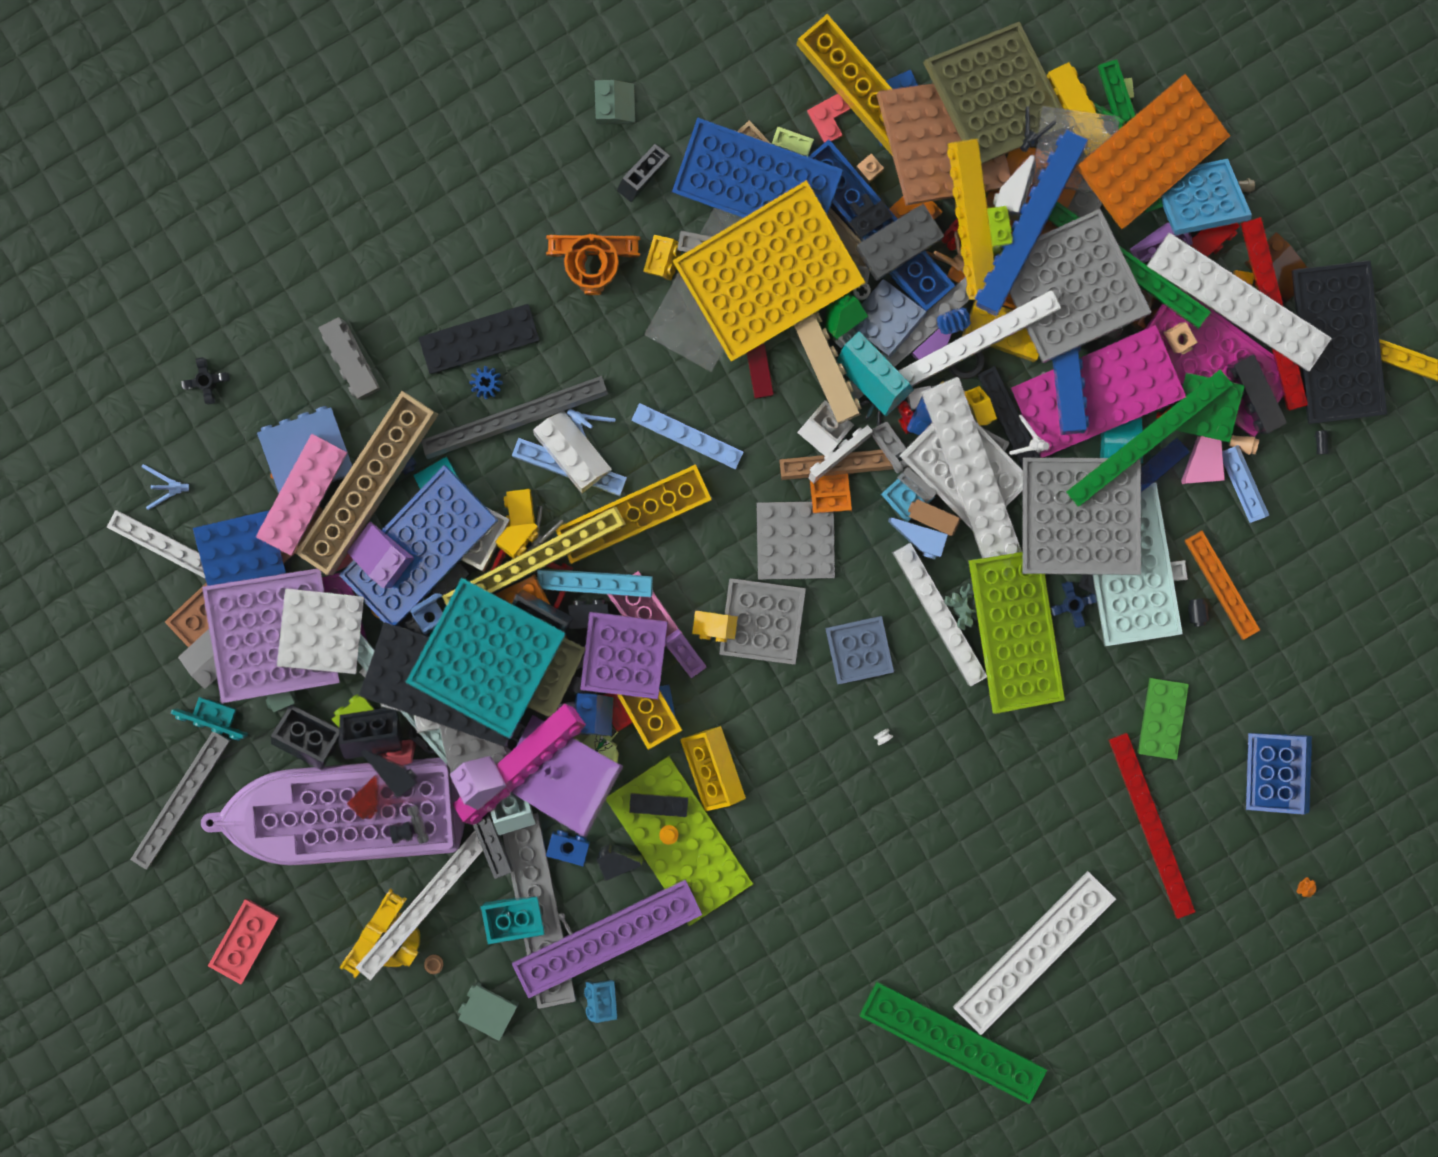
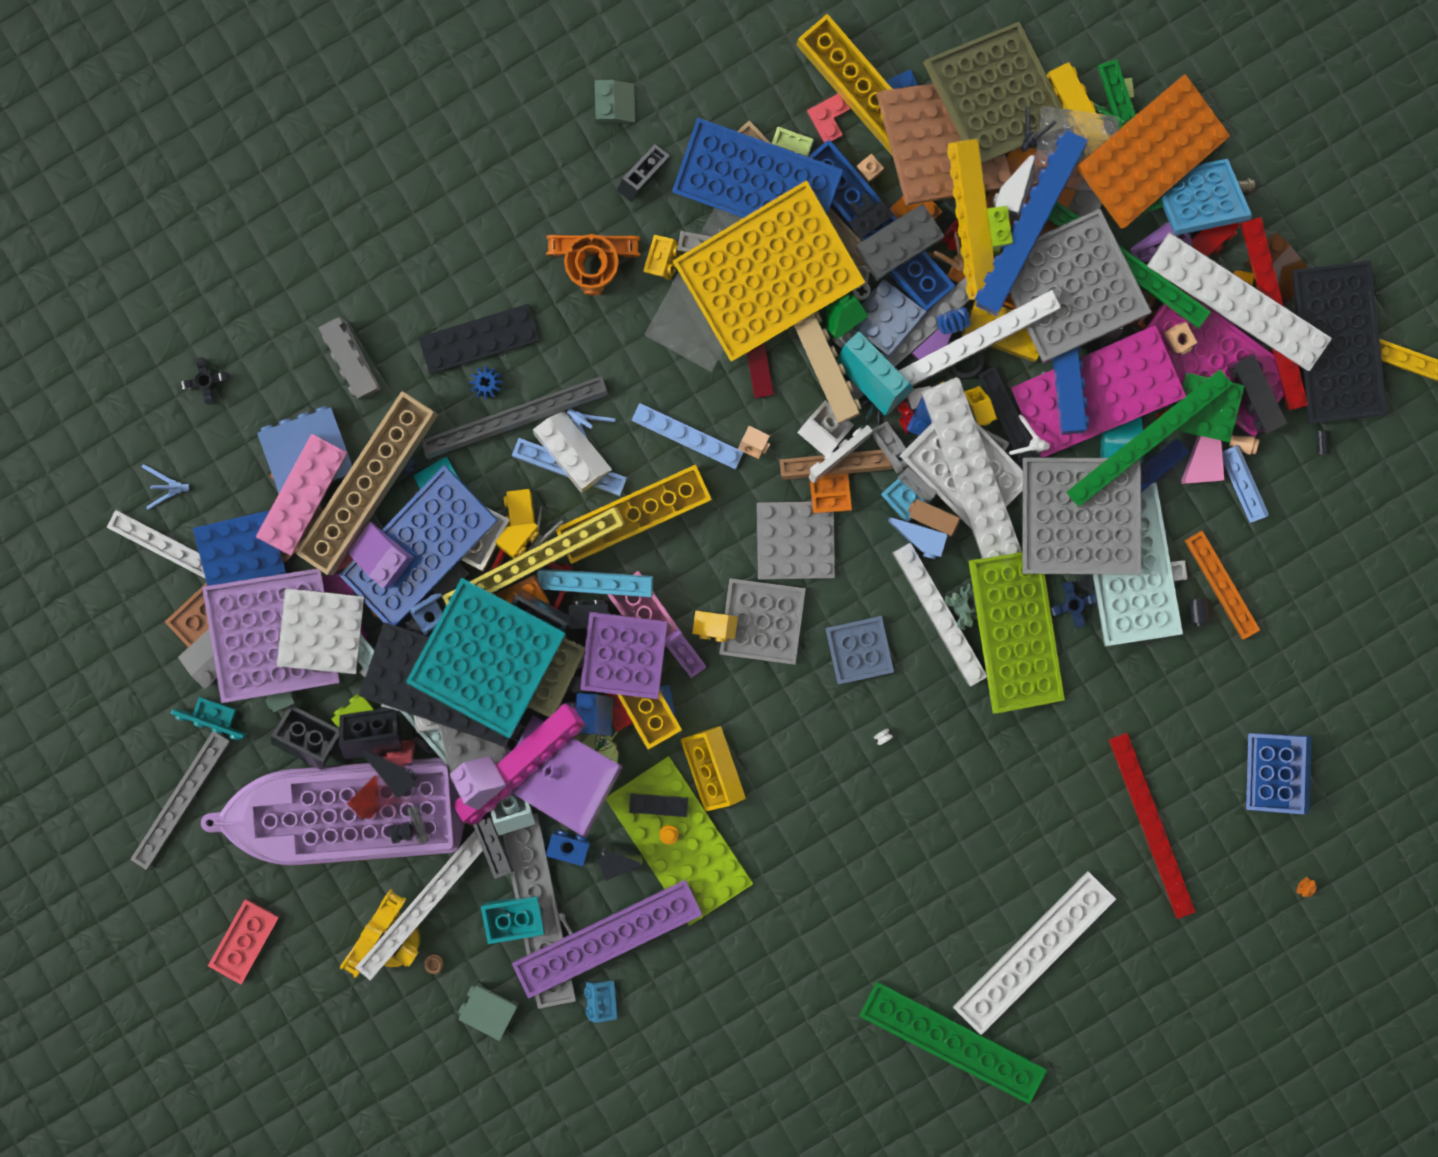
(754, 442): none -> light nougat brick
(1163, 718): bright green plate -> none

